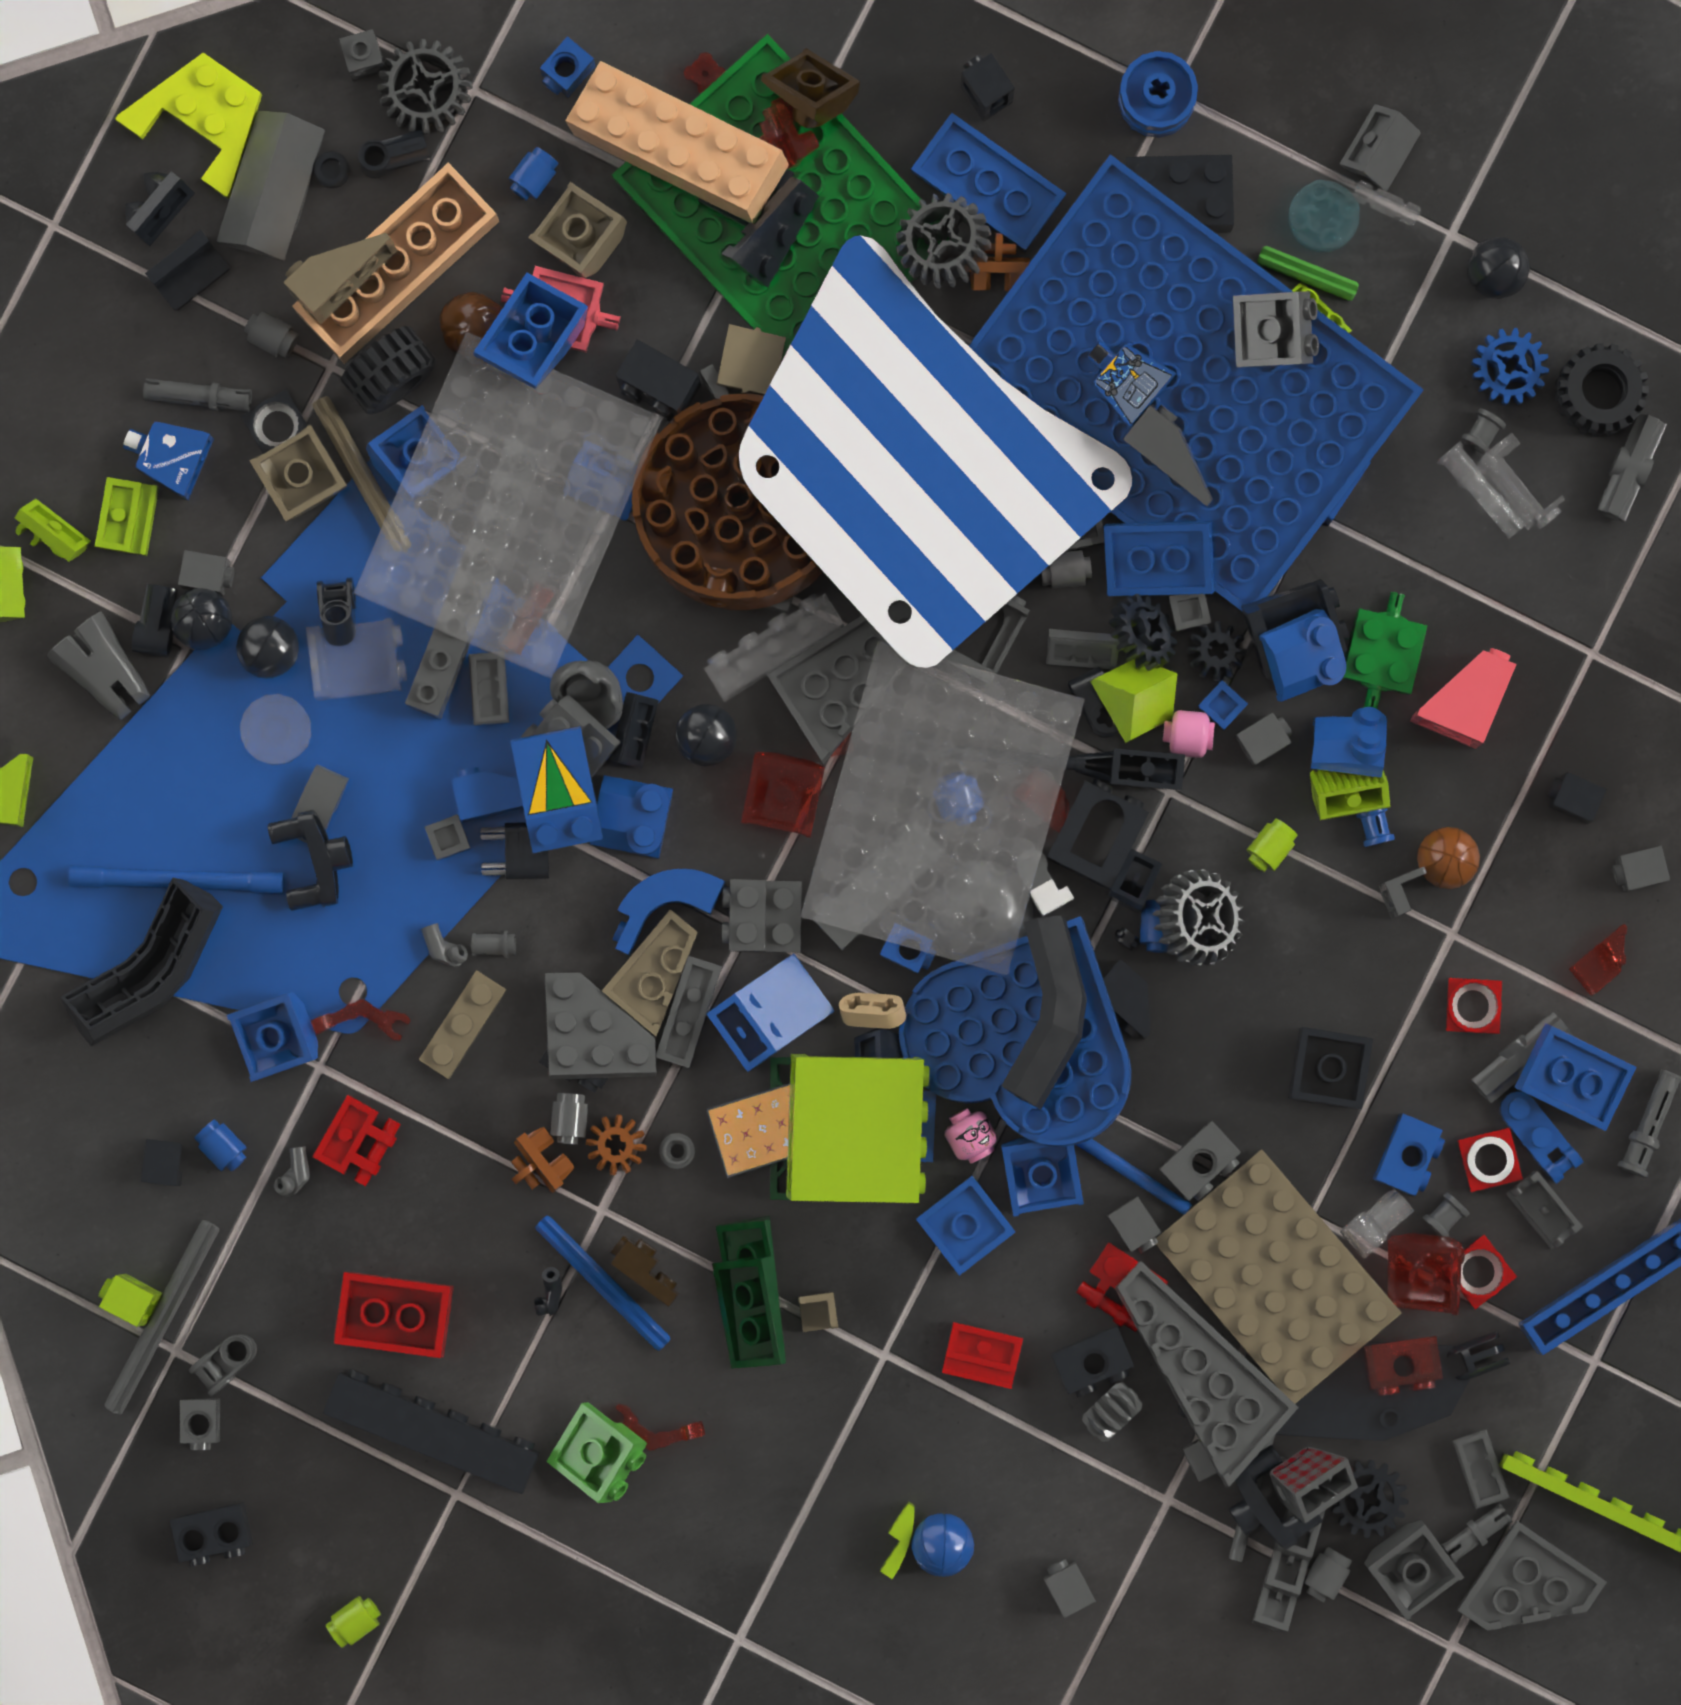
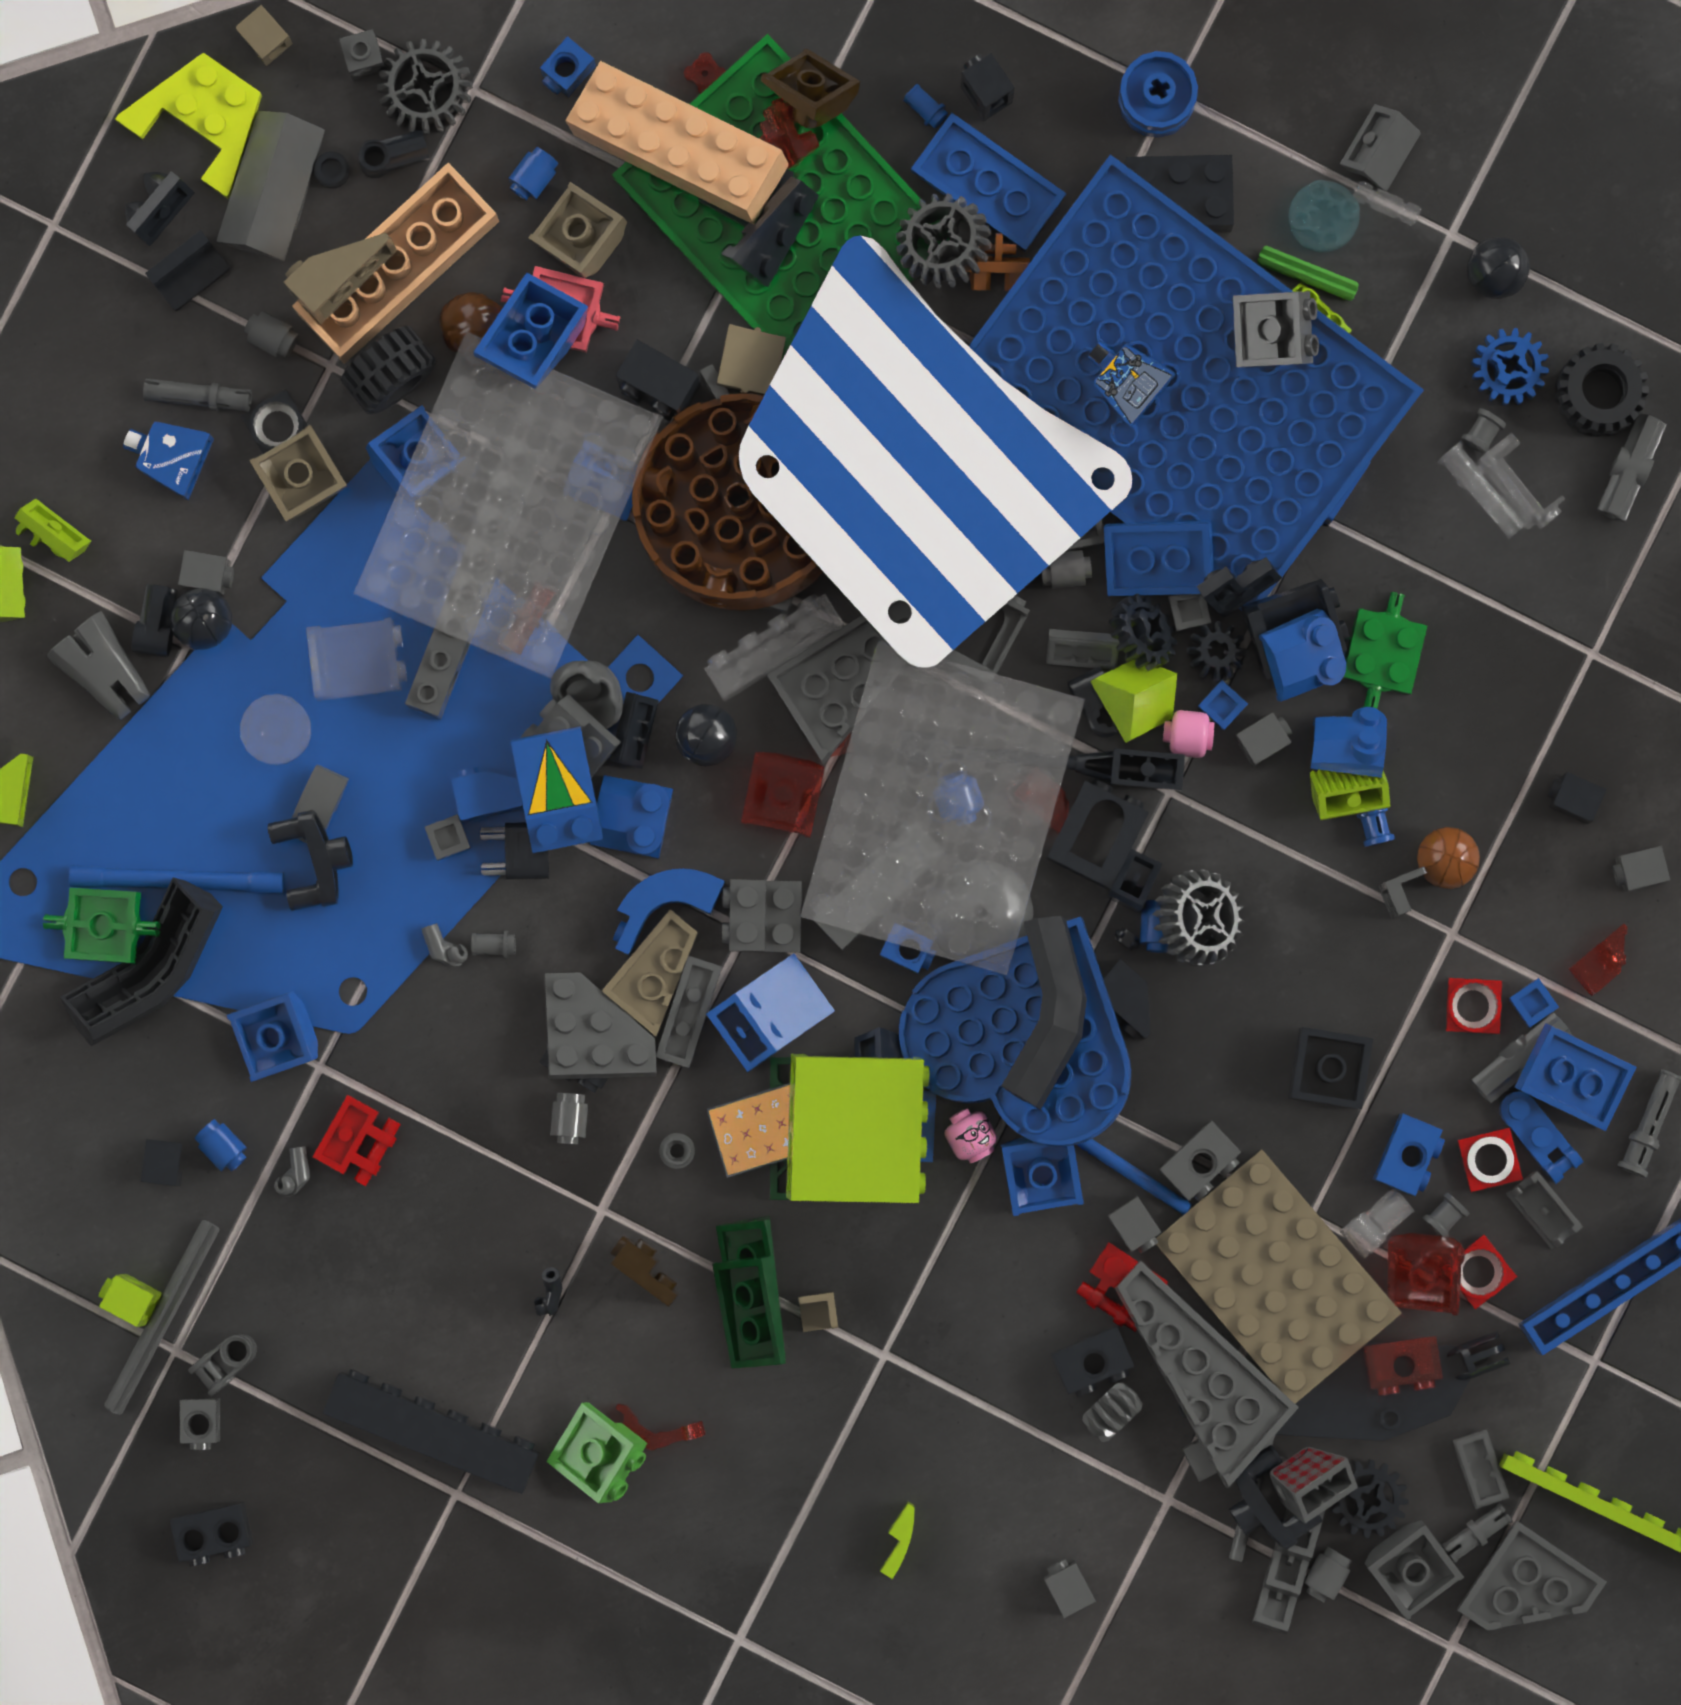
(102, 925): none -> green plate
(126, 516): lime plate -> none
(264, 35): none -> dark tan panel
(267, 647): black piece -> none
(337, 611): black piece -> none
(352, 458): dark tan axle -> none
(353, 1621): lime brick -> none
(365, 1010): clear red piece -> none
(393, 1314): red brick -> none
(462, 1024): dark tan plate -> none
(488, 689): dark grey plate -> none
(550, 1173): dark orange hips -> none
(602, 1282): blue axle -> none
(607, 1153): dark orange gear -> none
(872, 1010): tan beam -> none
(926, 106): none -> blue pin
(942, 1545): blue piece -> none
(965, 1225): blue plate -> none
(982, 1355): red plate -> none
(1044, 891): white leg -> none
(1166, 447): dark grey slope -> none
(1228, 592): none -> black plate
(1271, 845): lime brick -> none
(1469, 700): coral slope -> none
(1533, 1002): none -> blue plate

